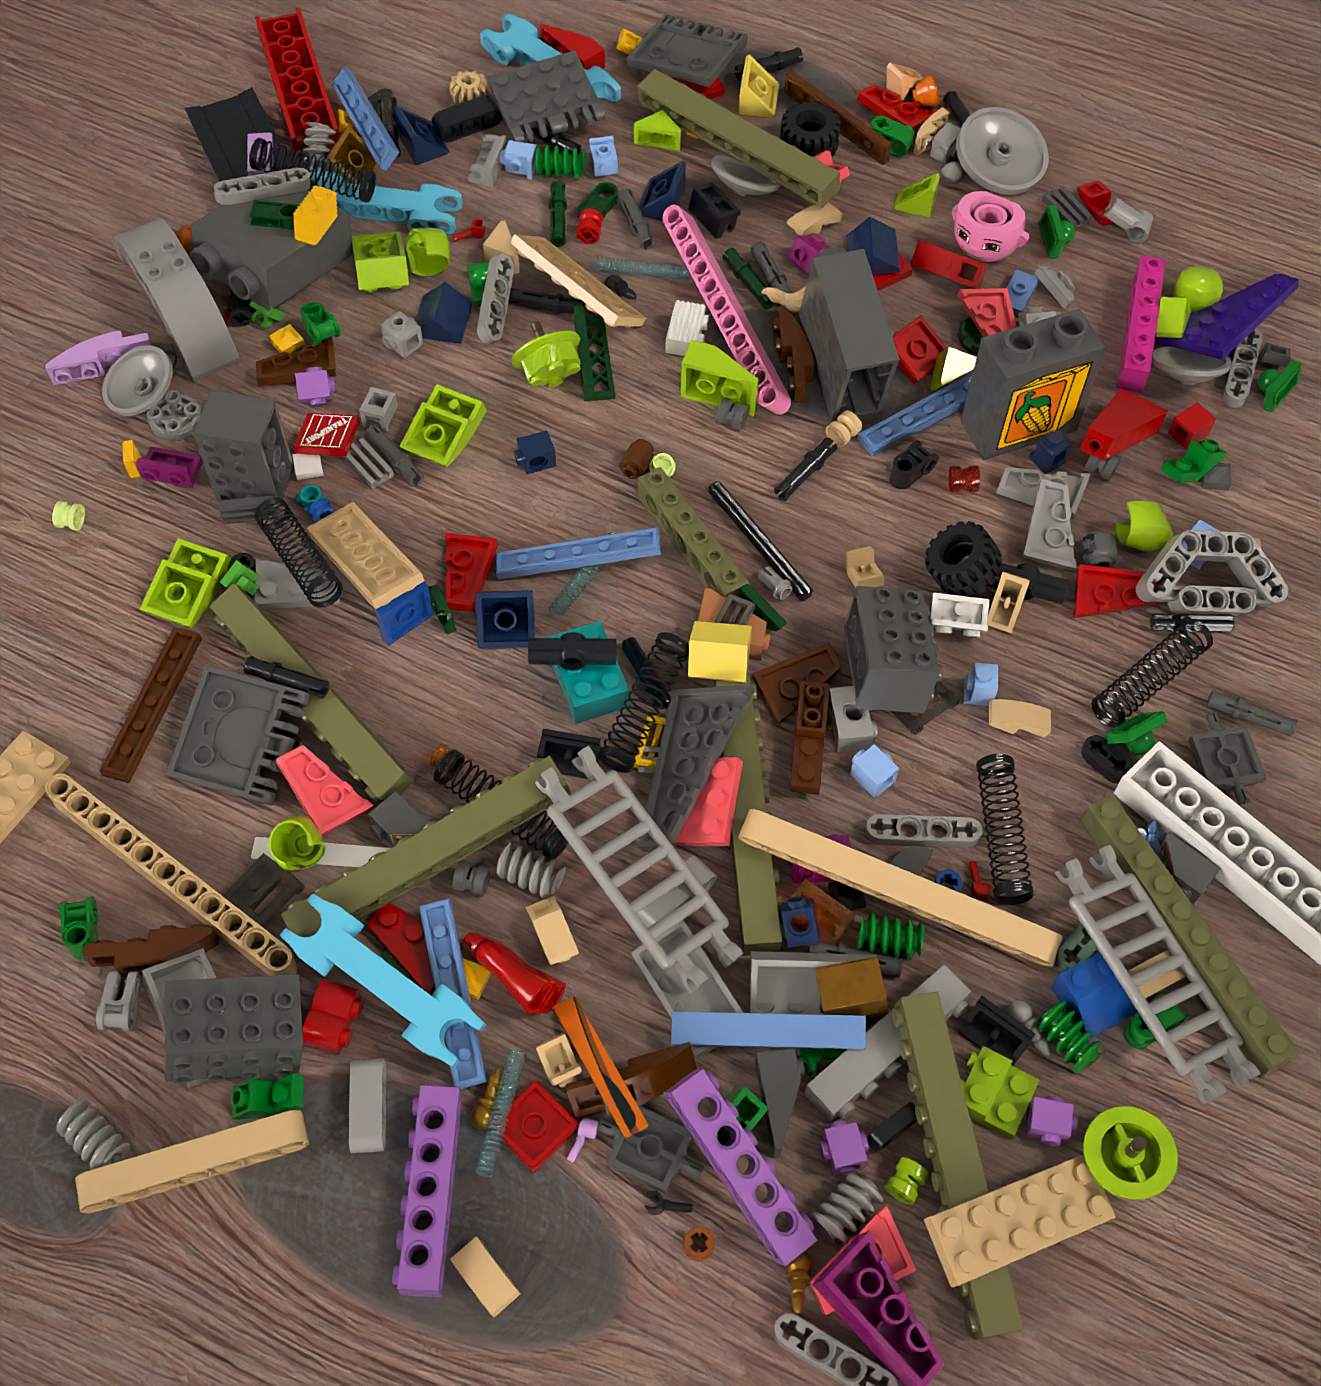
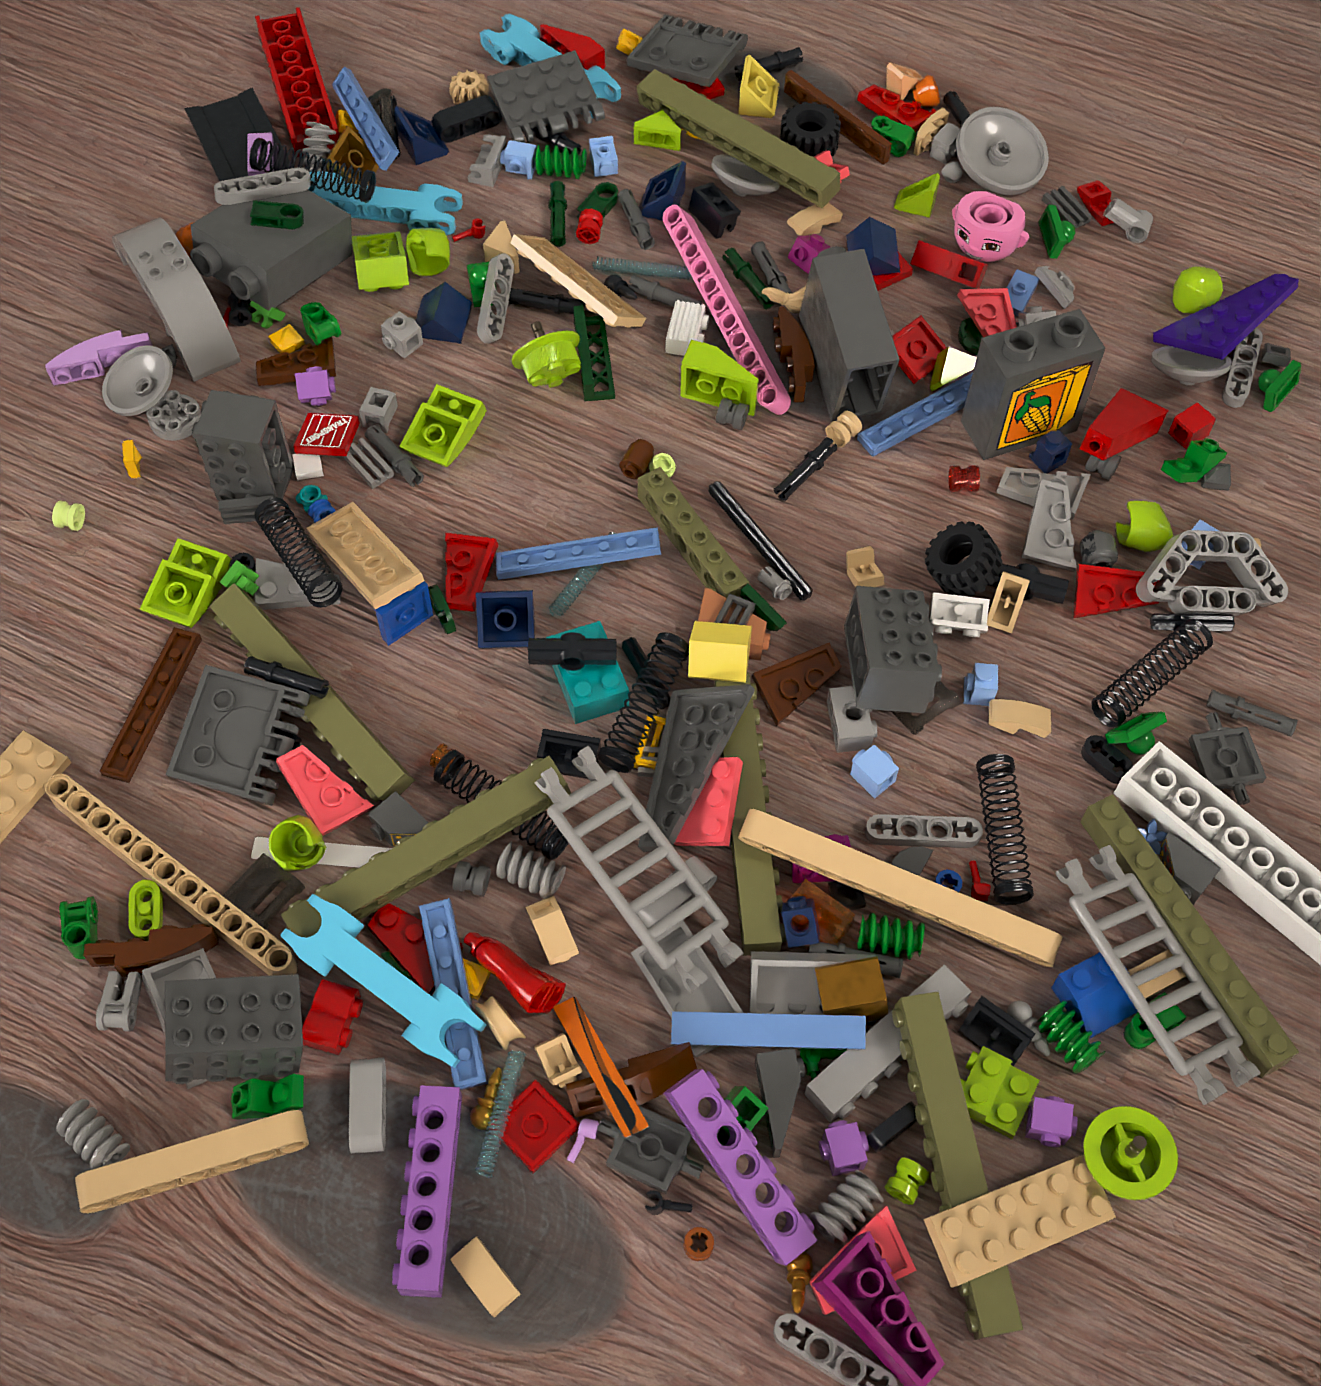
(145, 912): none -> lime plate
(170, 466): magenta bracket -> none
(315, 215): yellow brick -> none
(499, 1022): none -> tan piece
(535, 452): dark blue brick -> none
(656, 292): none -> dark grey pin
(809, 737): reddish brown slope -> none
(911, 465): black piece -> none
(1074, 943): sand green beam -> none
(1141, 324): dark pink brick -> none
(1173, 317): lime slope -> none

